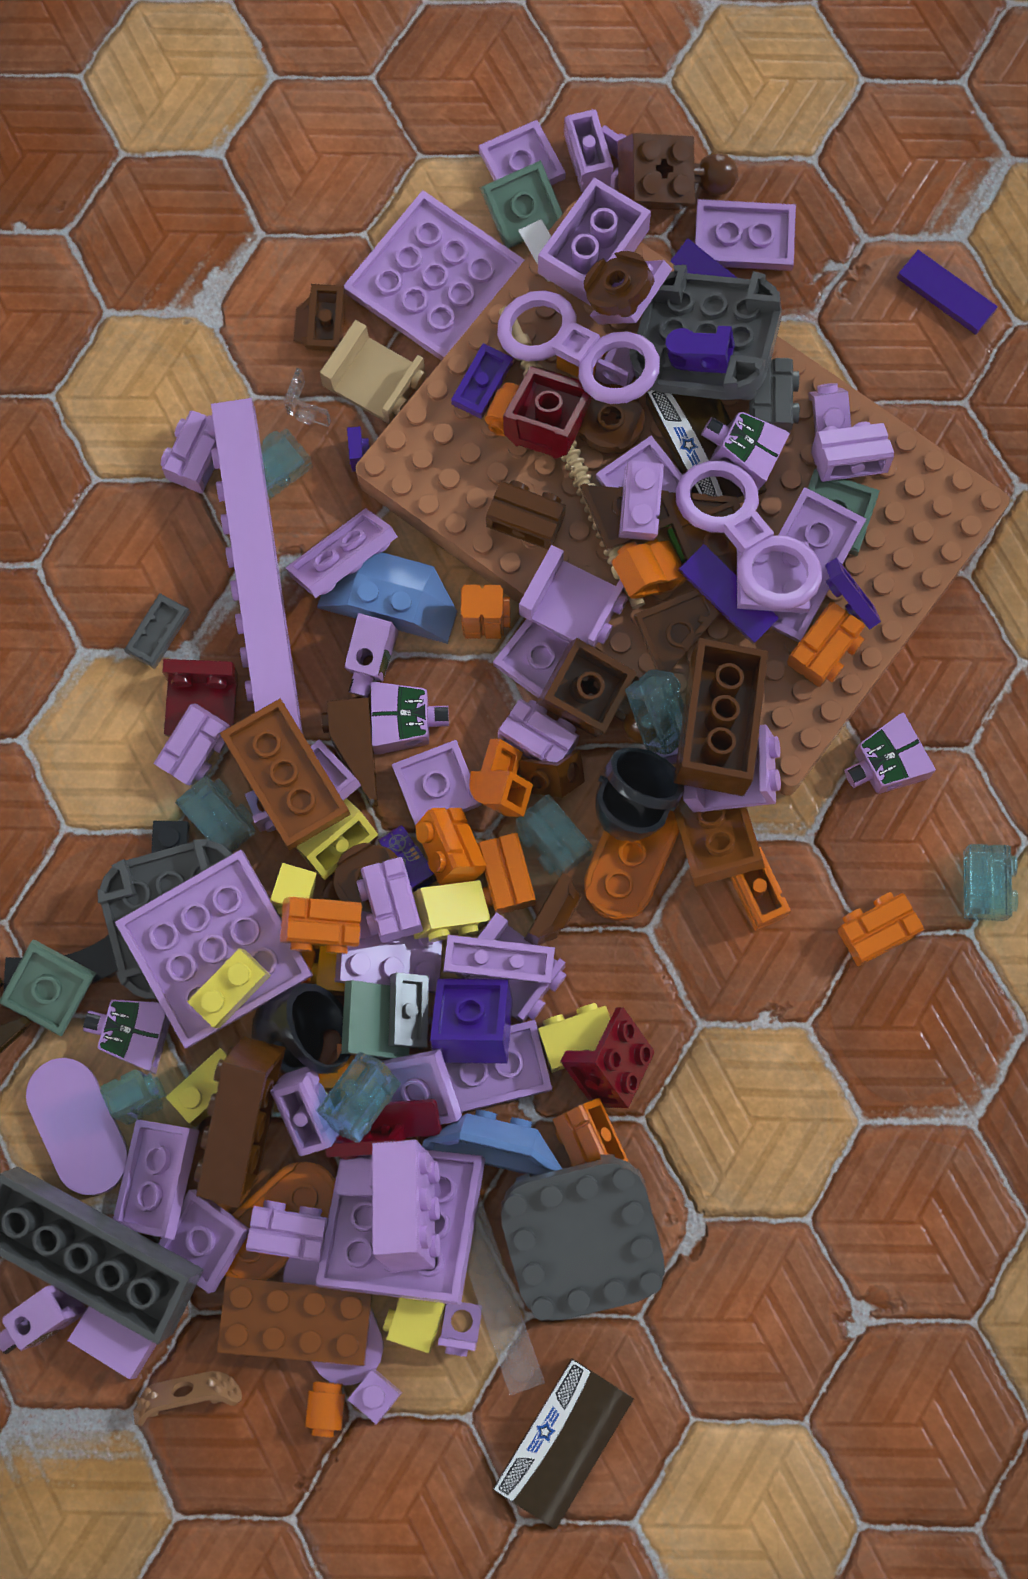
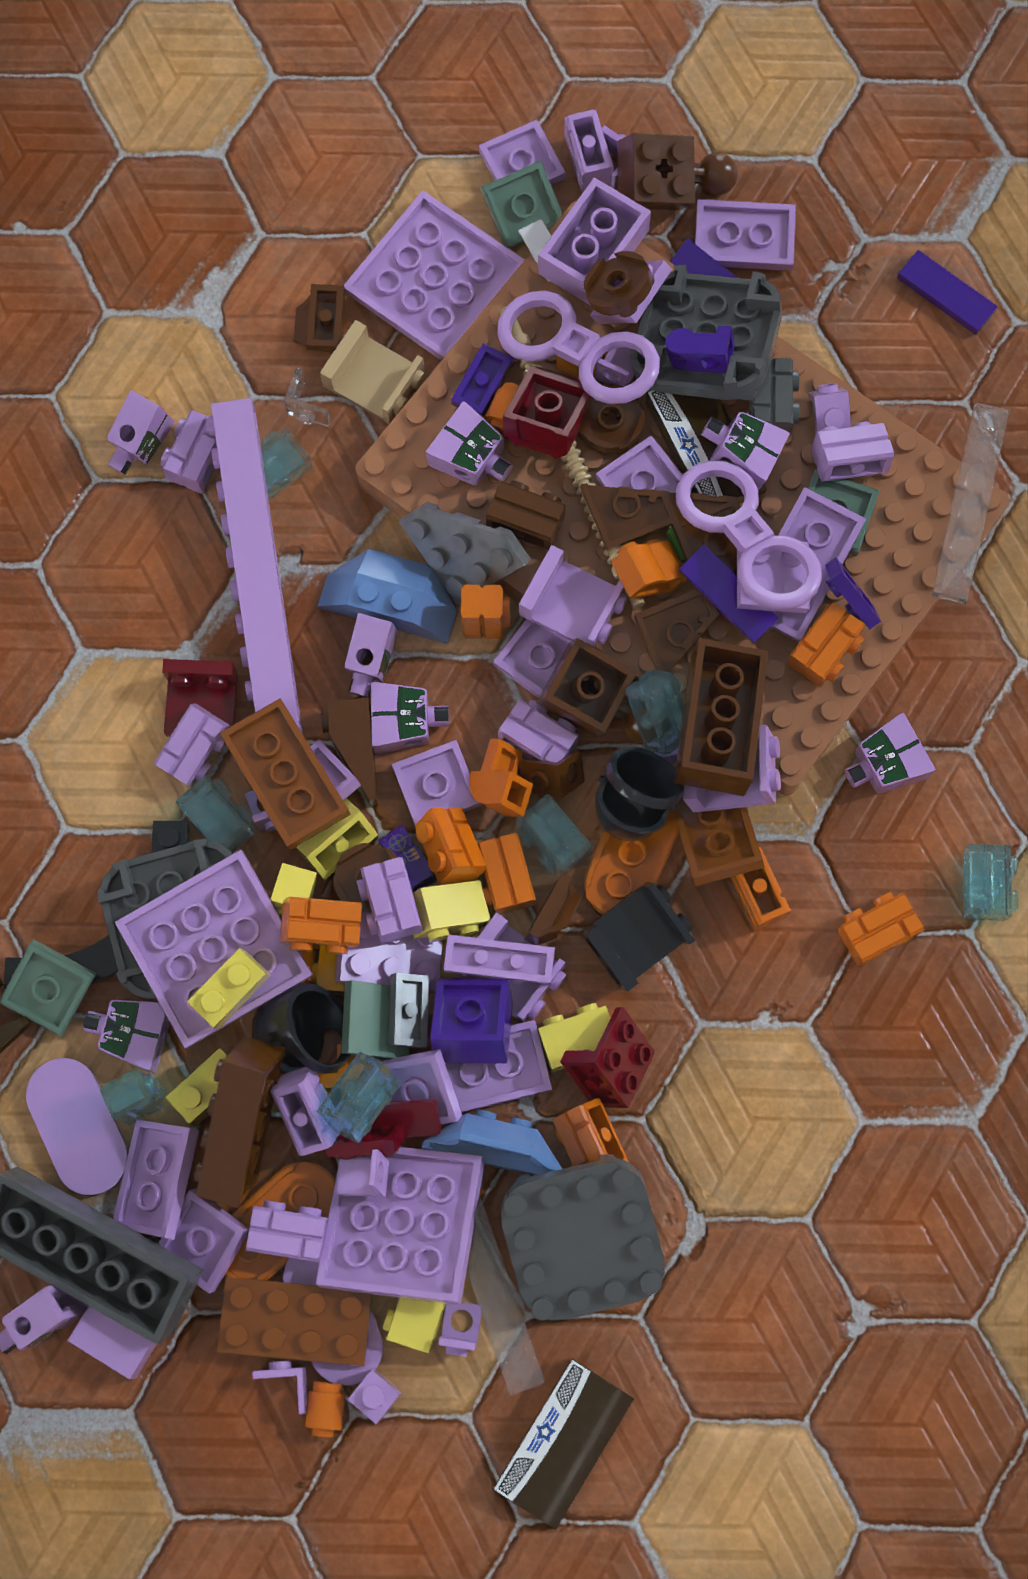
(137, 432): none -> lavender torso
(157, 631): dark grey plate -> none
(206, 1386): medium nougat piece -> none
(284, 1369): none -> lavender bracket
(341, 553): lavender plate -> none
(357, 445): dark purple plate -> none
(404, 1206): lavender brick -> none
(462, 548): none -> flat silver plate
(468, 448): none -> lavender torso
(637, 934): none -> black panel
(641, 500): lavender brick -> none
(970, 503): none -> clear plate

